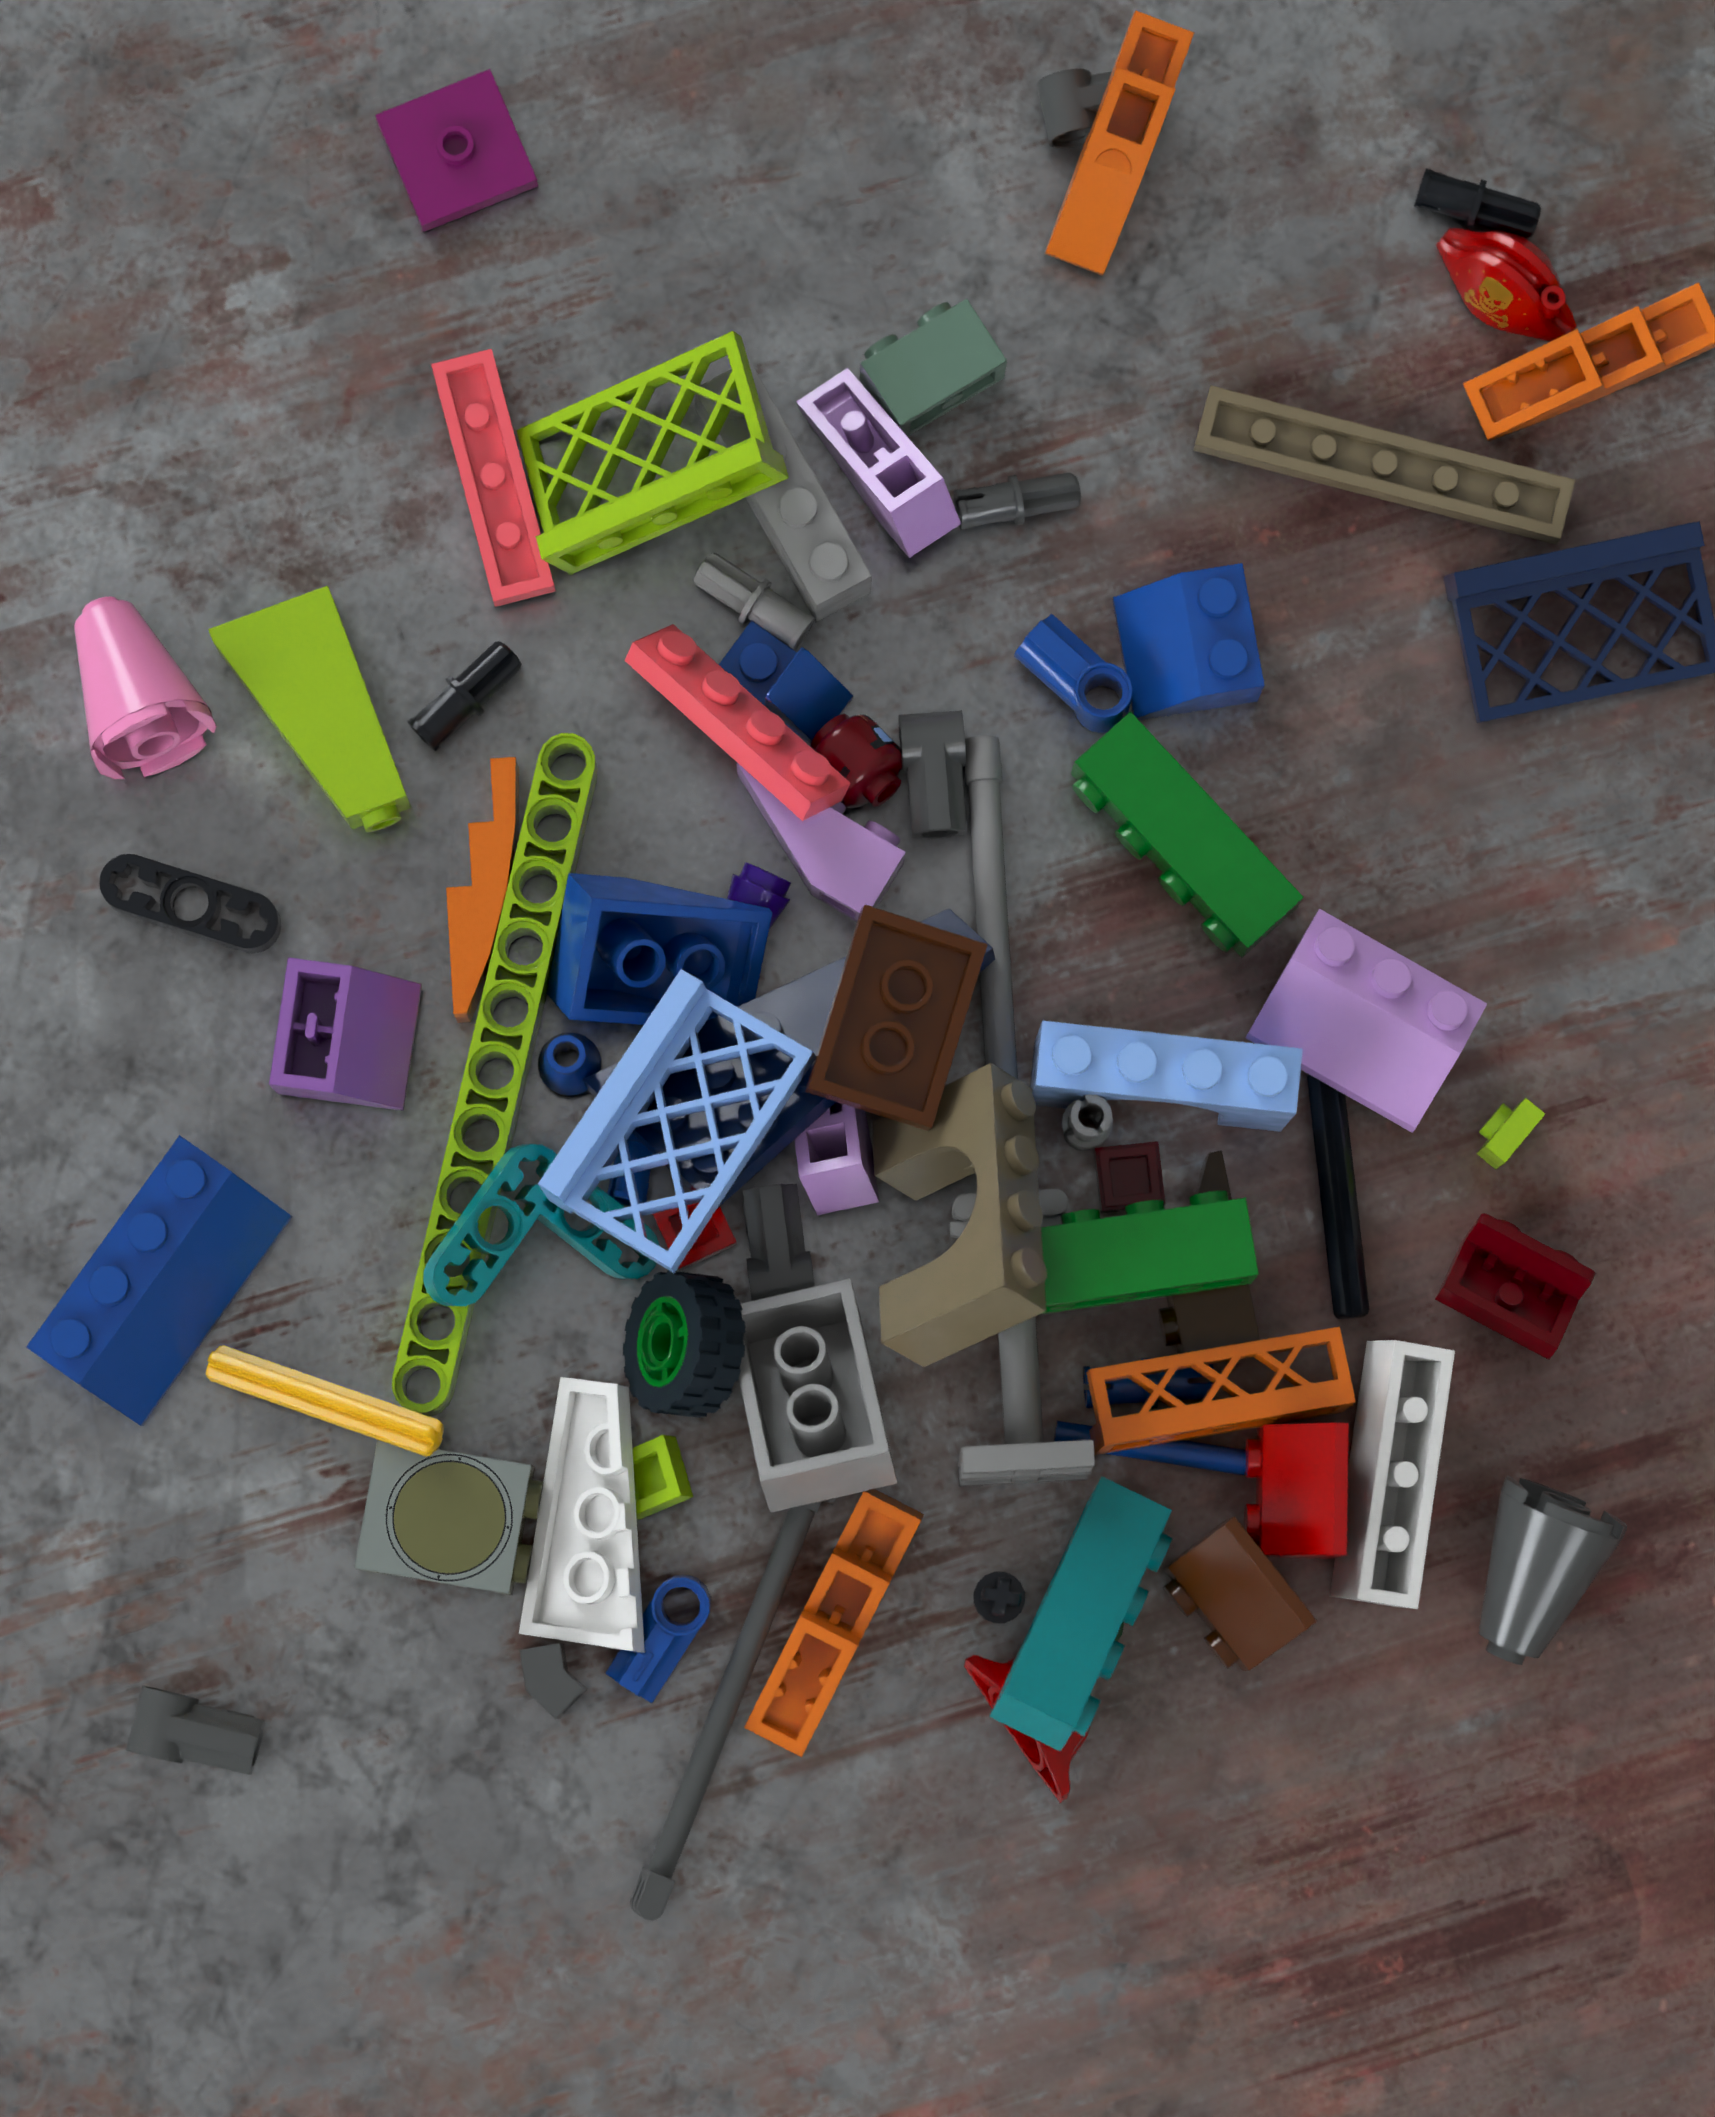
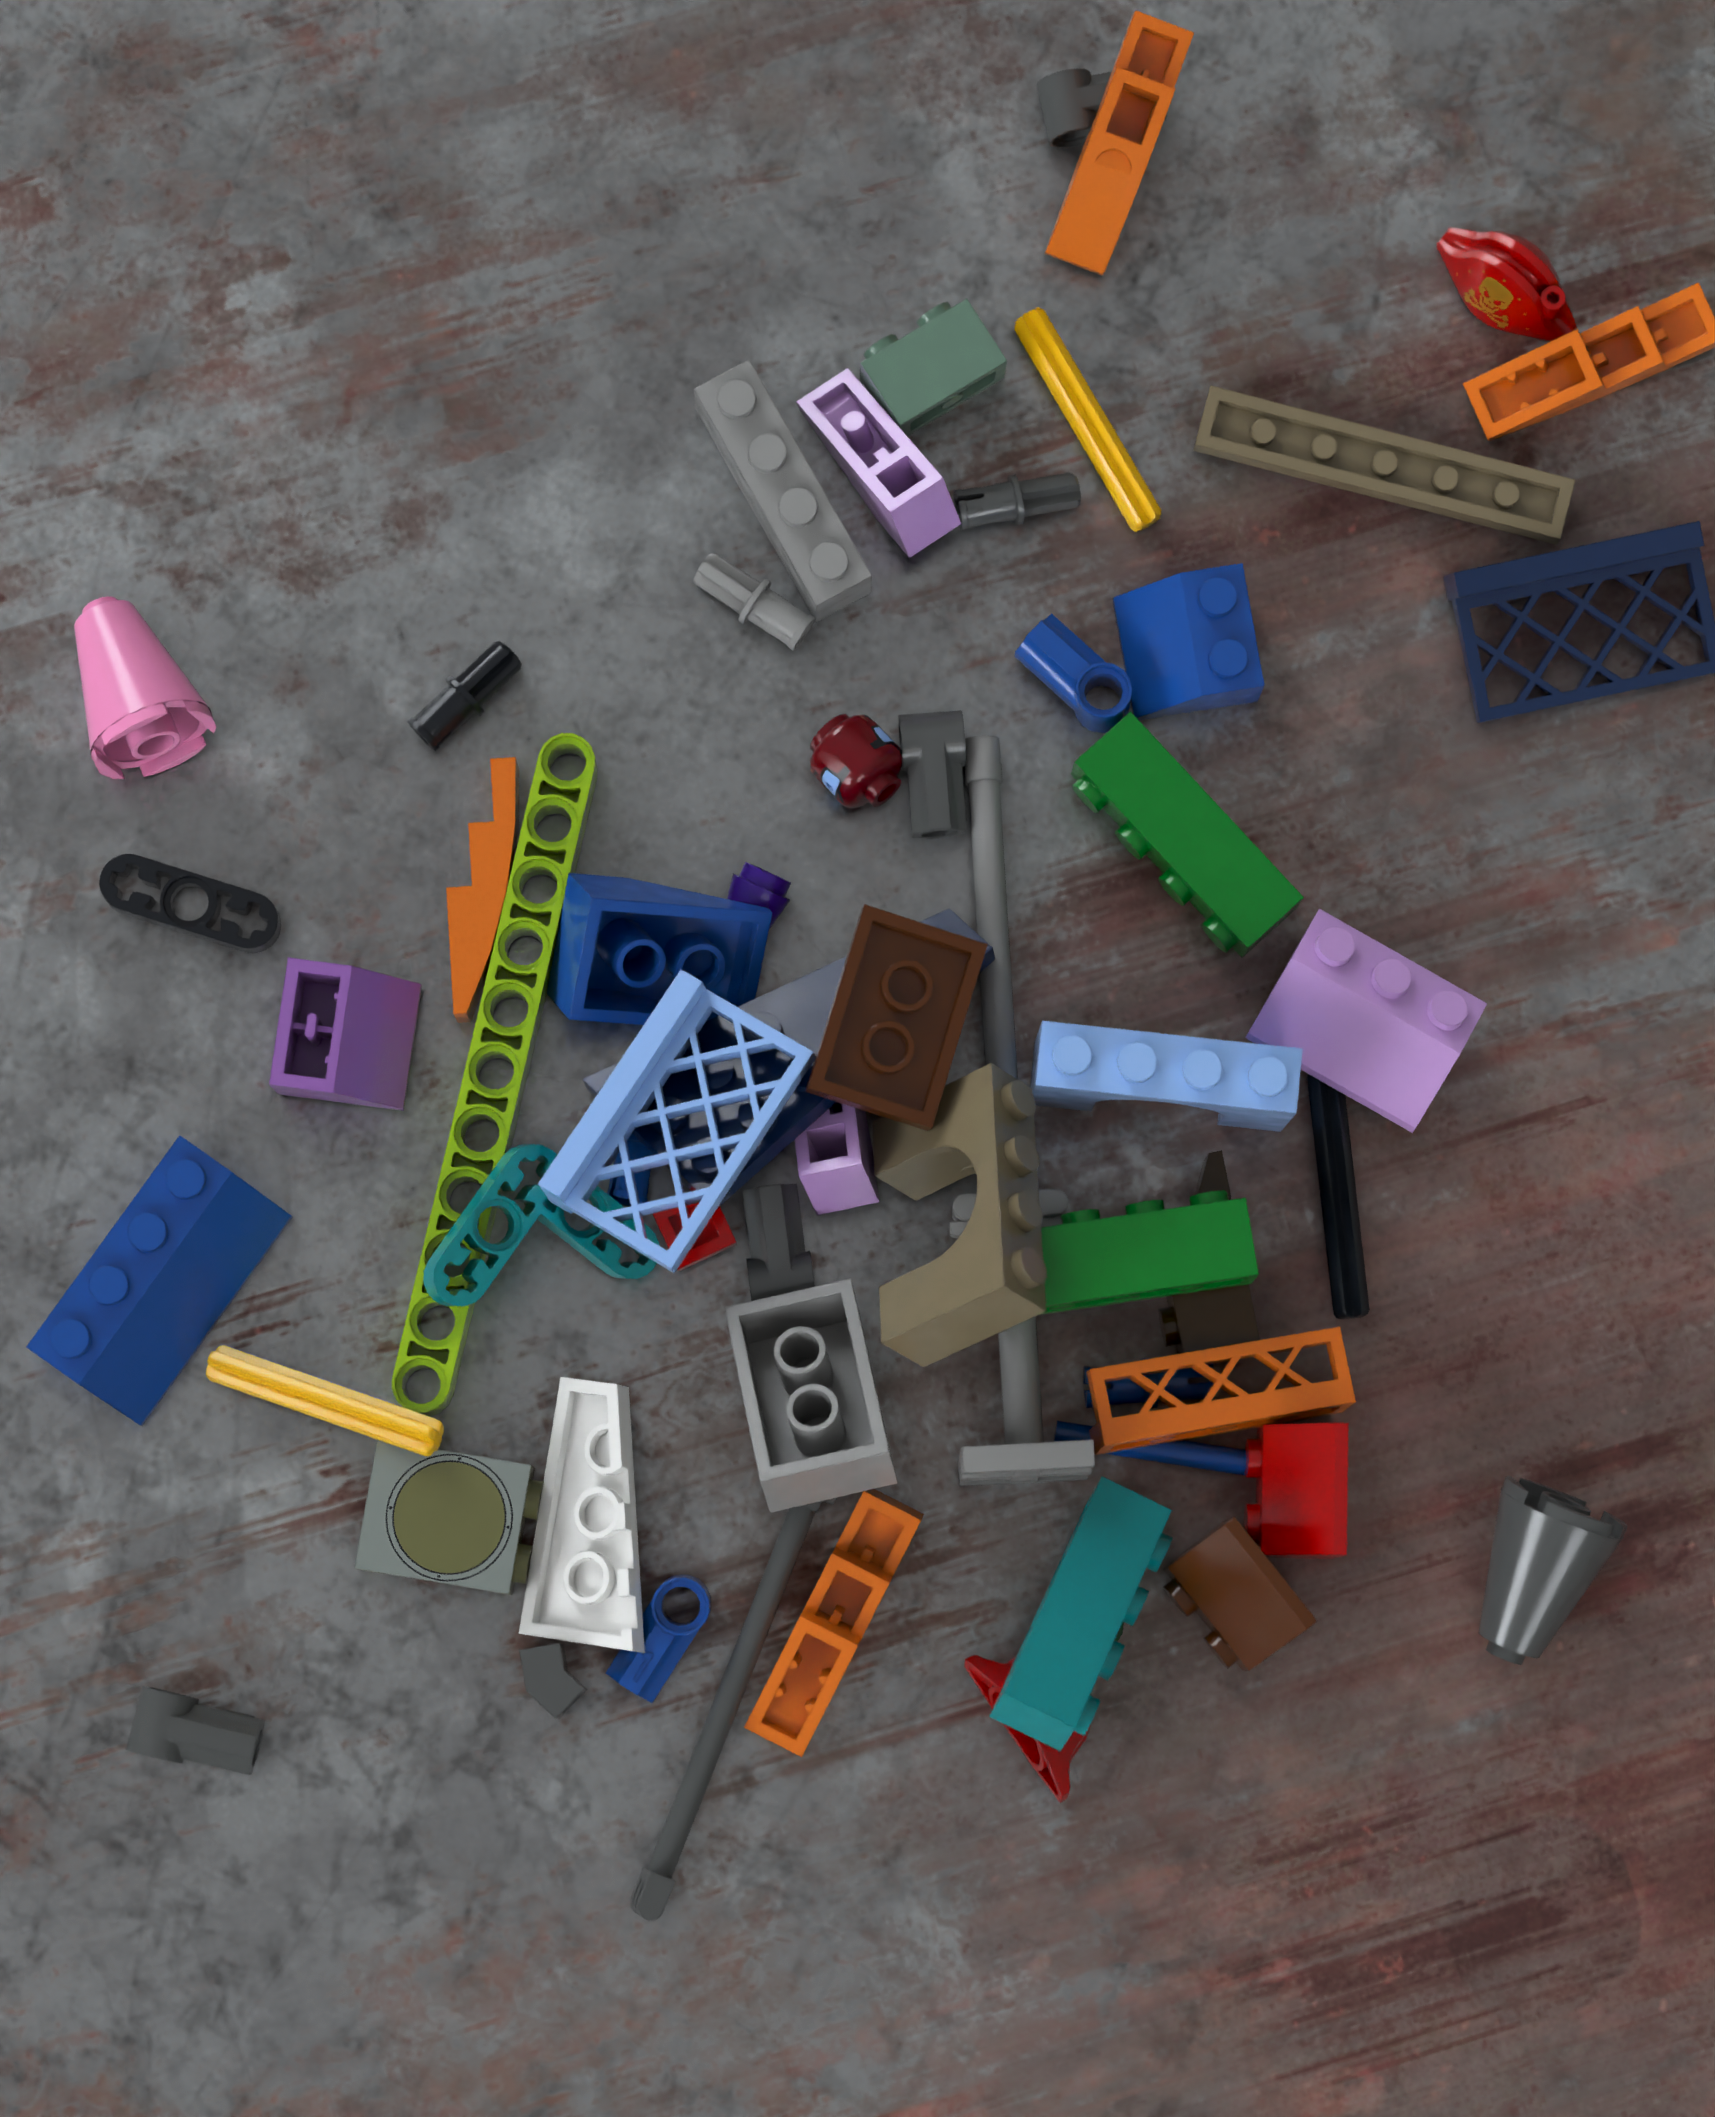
(313, 692): lime slope -> none
(456, 150): magenta plate -> none
(492, 477): coral plate -> none
(568, 1079): blue cone -> none
(651, 505): lime fence -> none
(659, 1476): lime plate -> none
(684, 1344): black wheel -> none
(737, 722): coral plate -> none
(786, 681): blue slope -> none
(832, 853): lavender slope -> none
(999, 1597): black axle -> none
(1087, 419): none -> yellow axle
(1091, 1108): light grey pin -> none
(1128, 1175): dark red tile -> none
(1393, 1472): white brick -> none
(1477, 204): black axle -> none
(1507, 1130): lime plate -> none
(1515, 1285): dark red bracket -> none

